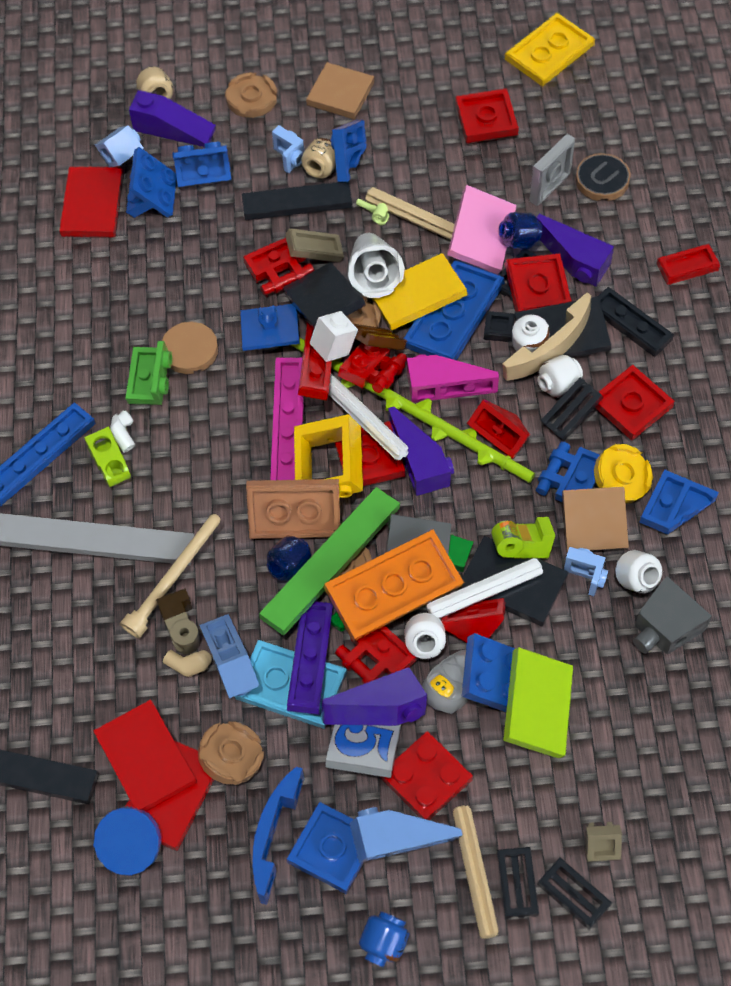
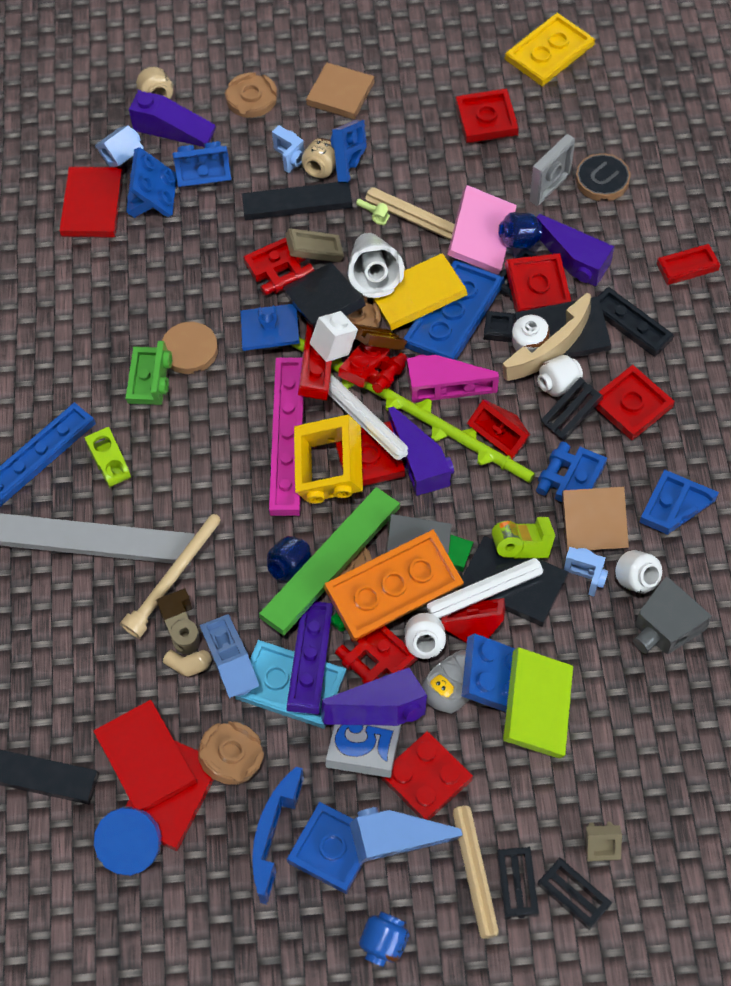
(119, 430): white arm -> none
(293, 508): nougat tile -> none
(624, 467): yellow tile -> none

